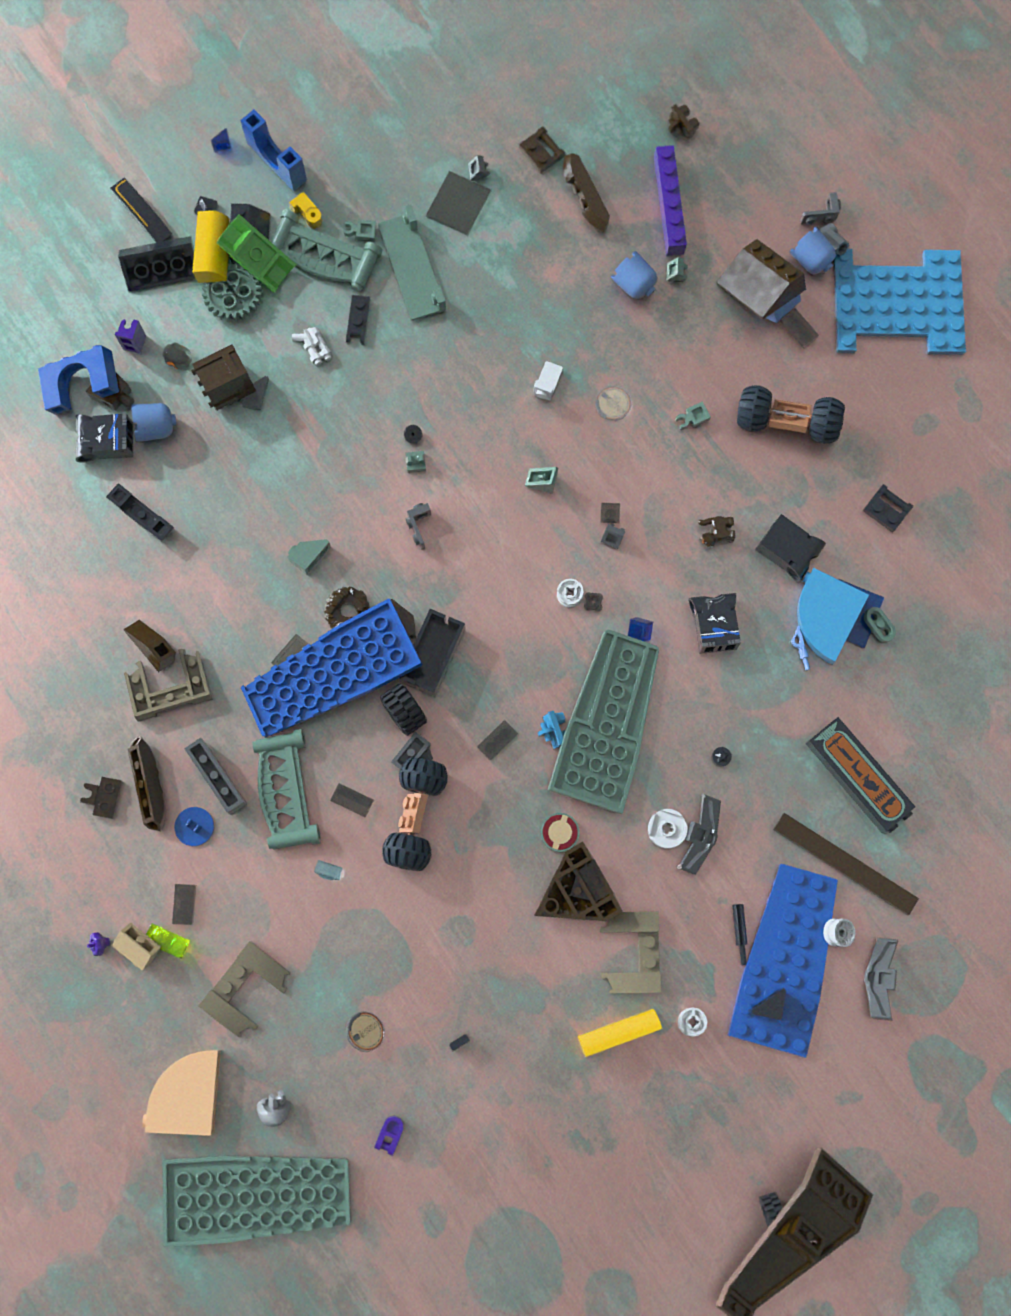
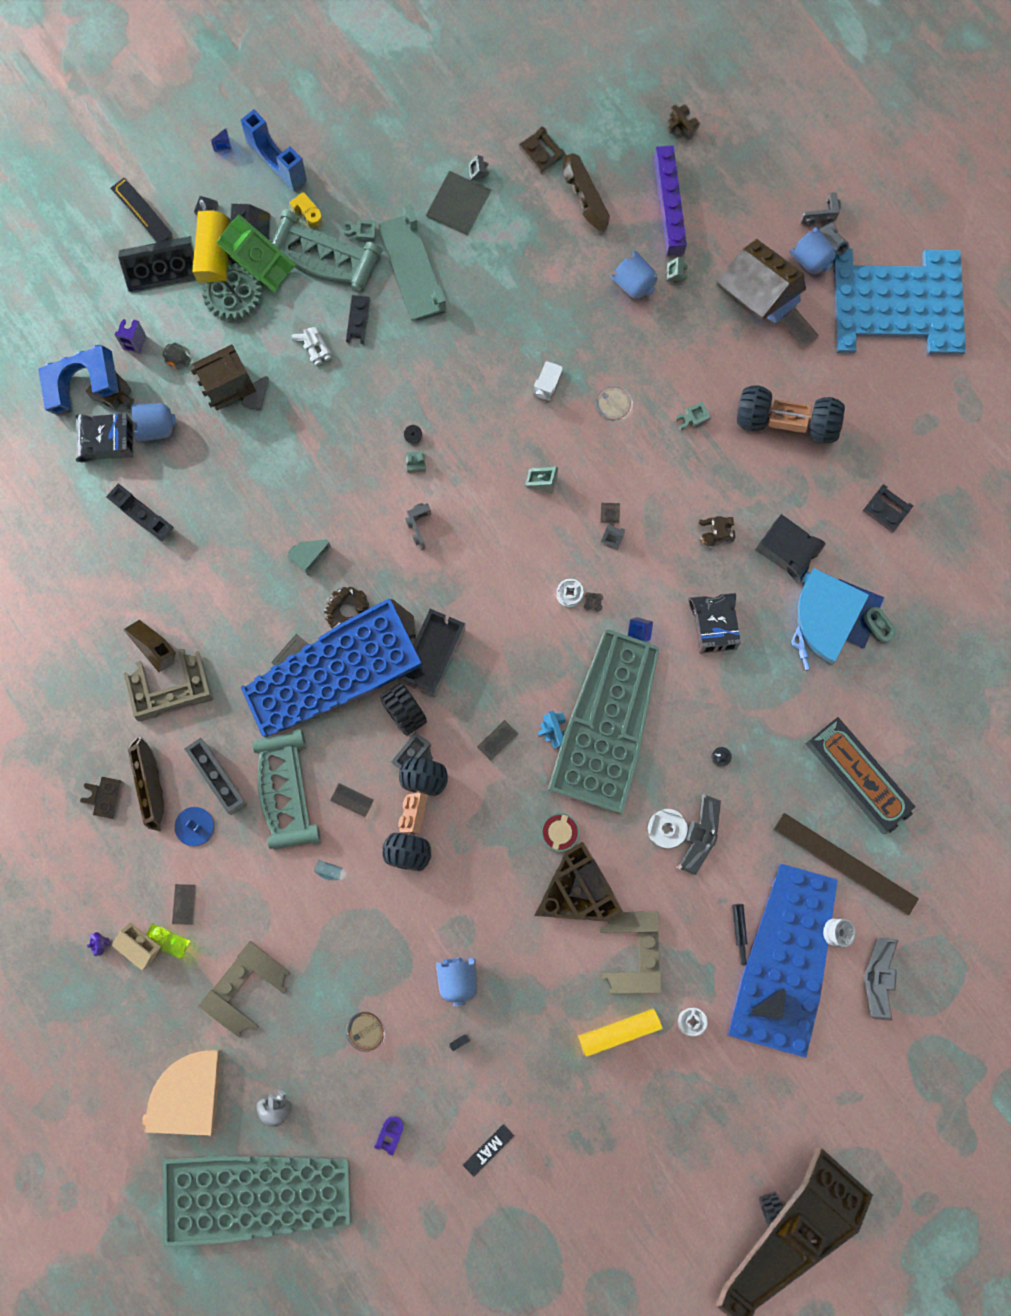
(457, 980): none -> medium blue cylinder
(488, 1150): none -> black sticker

